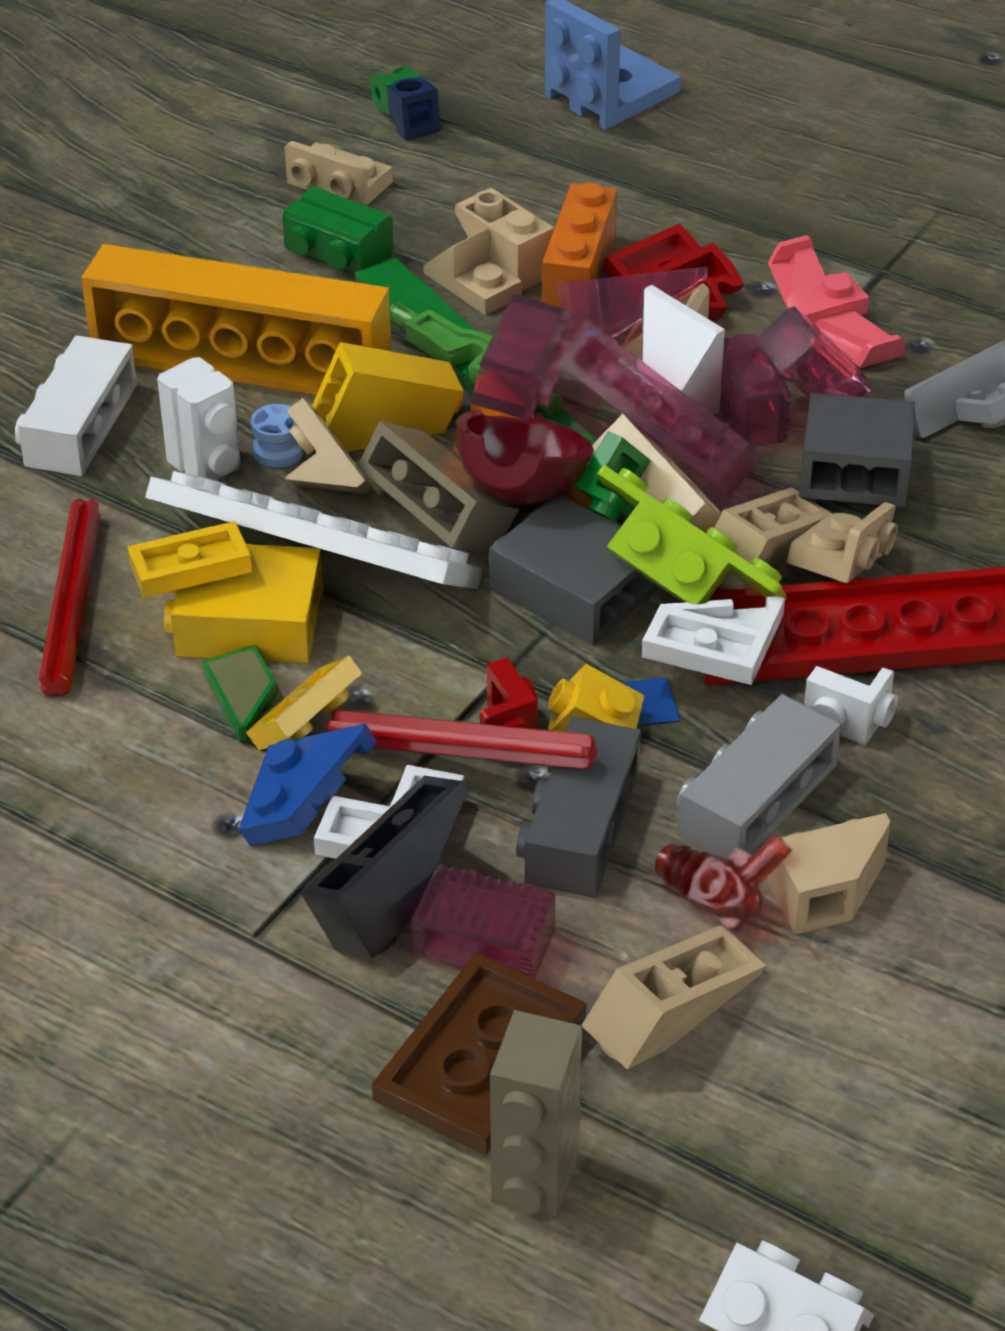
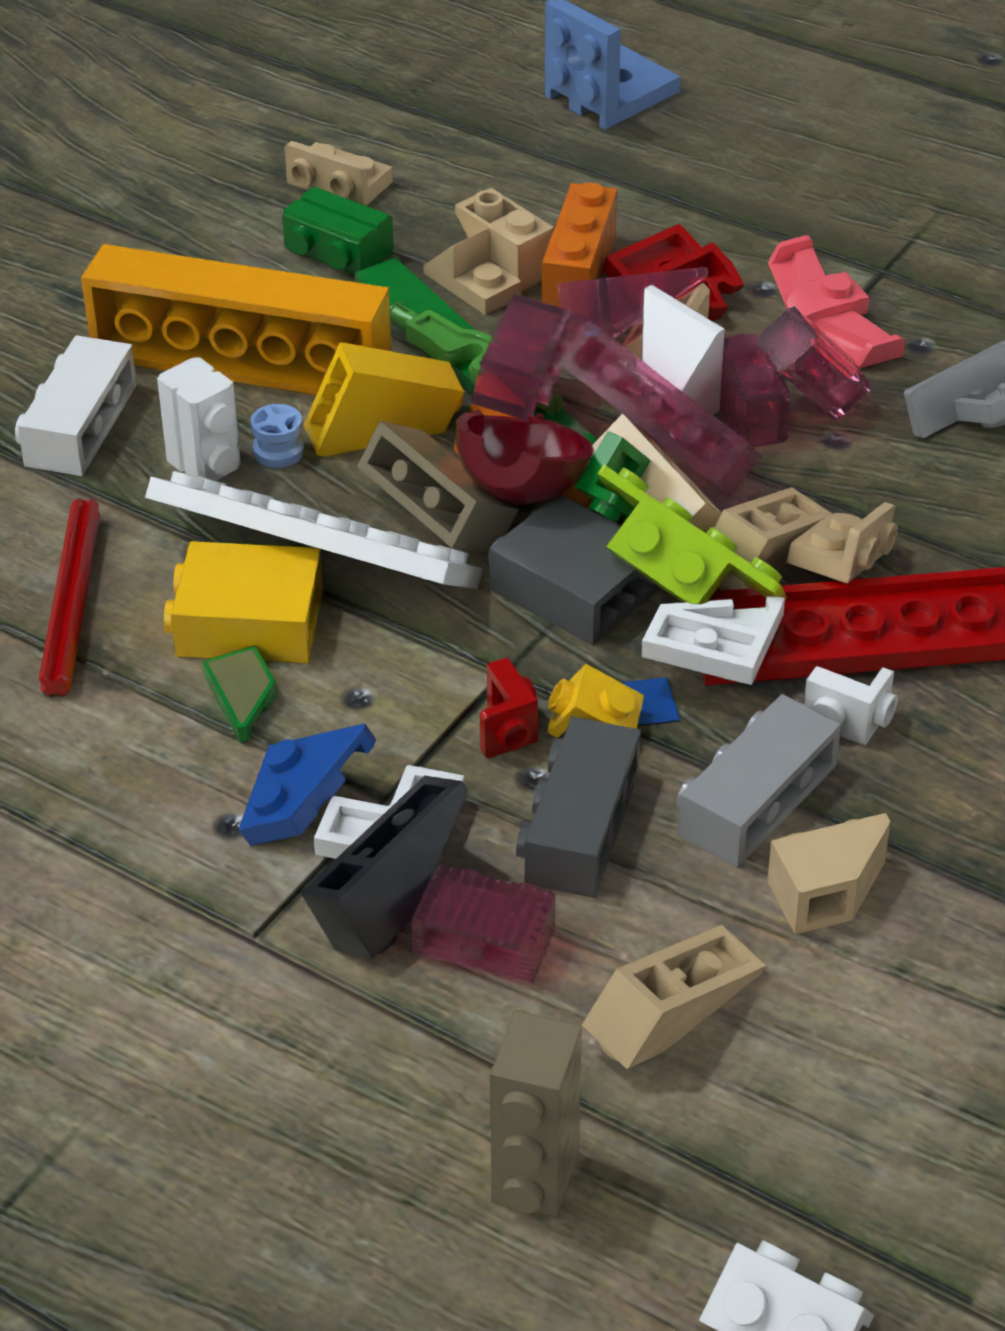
(189, 559): yellow plate -> none
(319, 692): yellow plate -> none
(332, 465): tan slope -> none
(408, 101): dark blue leg -> none
(447, 1060): reddish brown plate -> none
(473, 739): red axle -> none
(720, 884): clear red piece -> none
(857, 450): dark grey brick -> none

